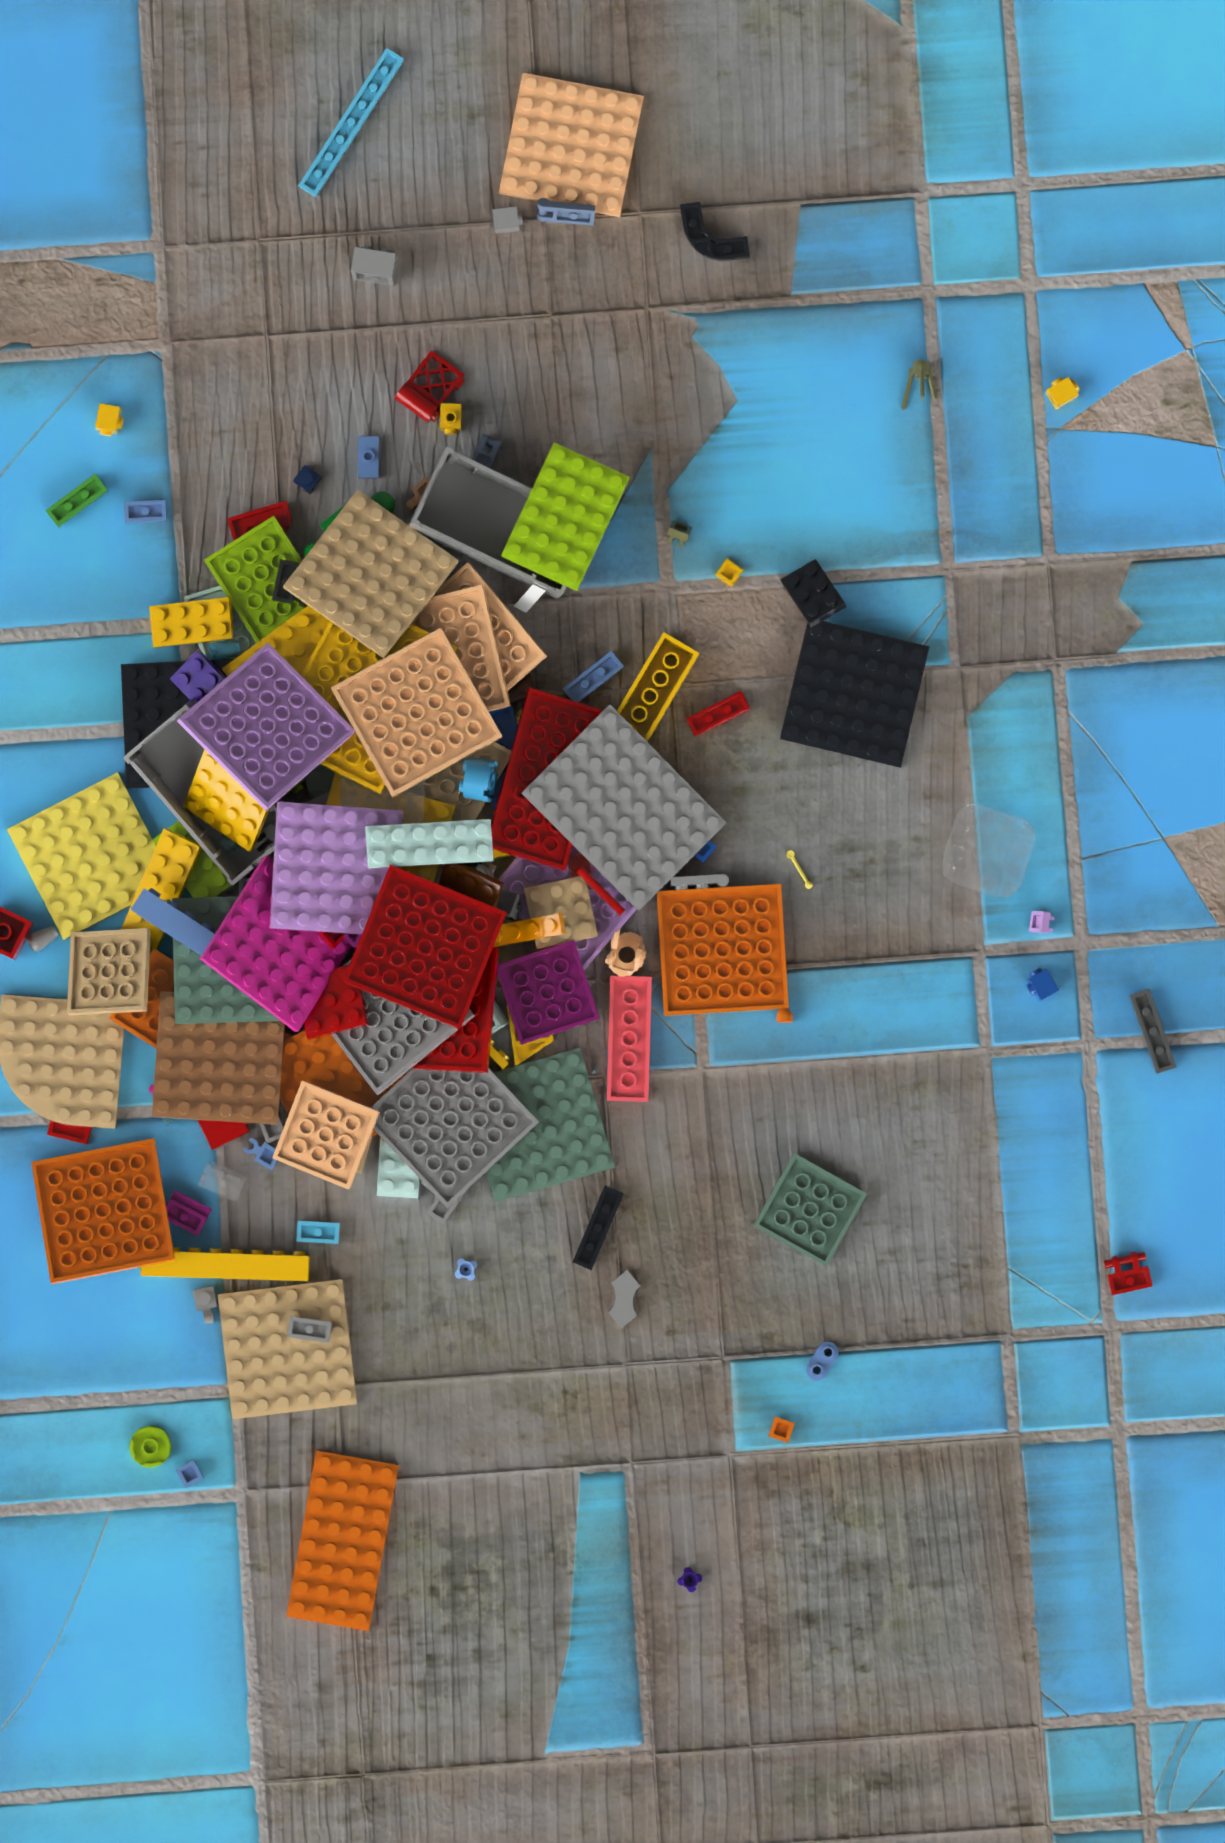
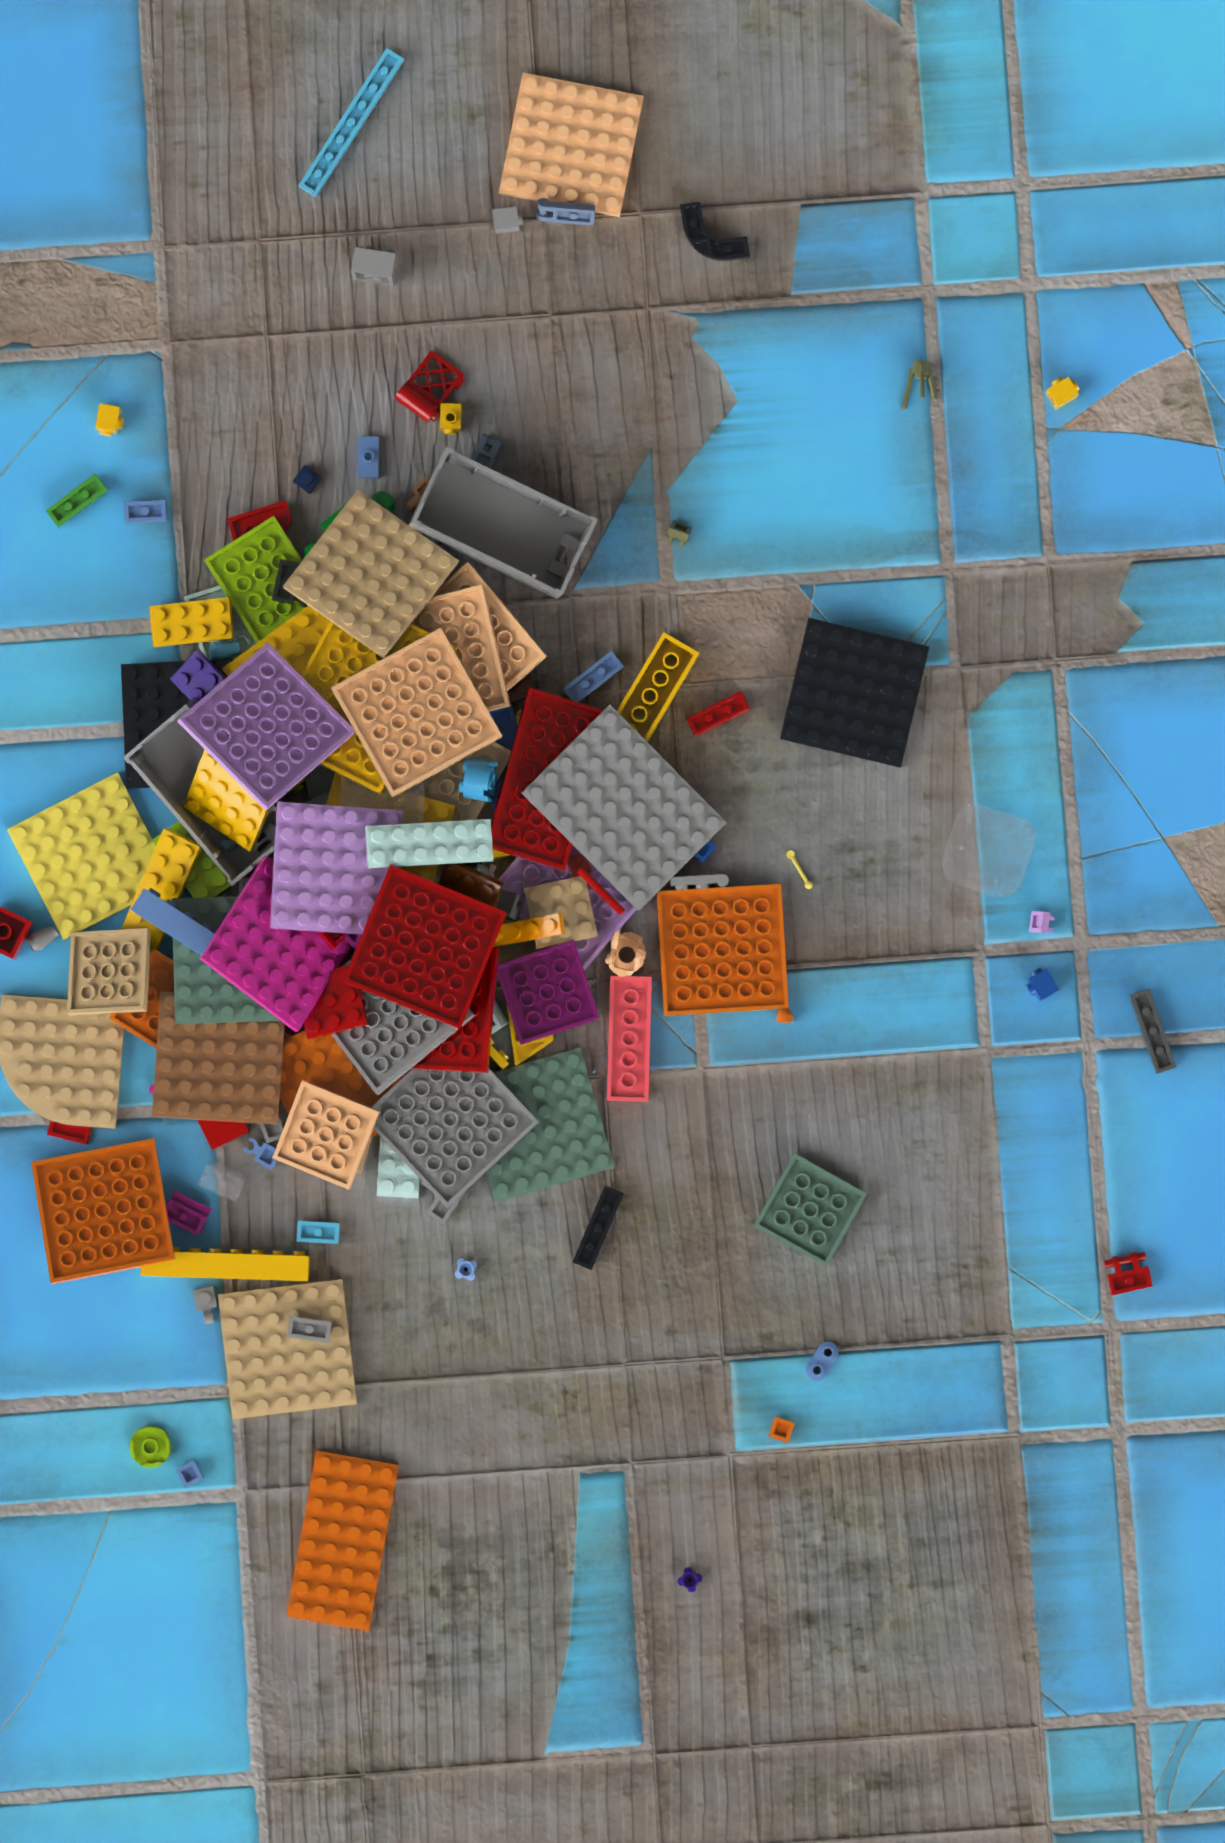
(529, 598): white sticker -> none
(565, 516): lime plate -> none
(623, 1309): light grey tile -> none
(729, 572): yellow tile -> none
(813, 593): black plate -> none

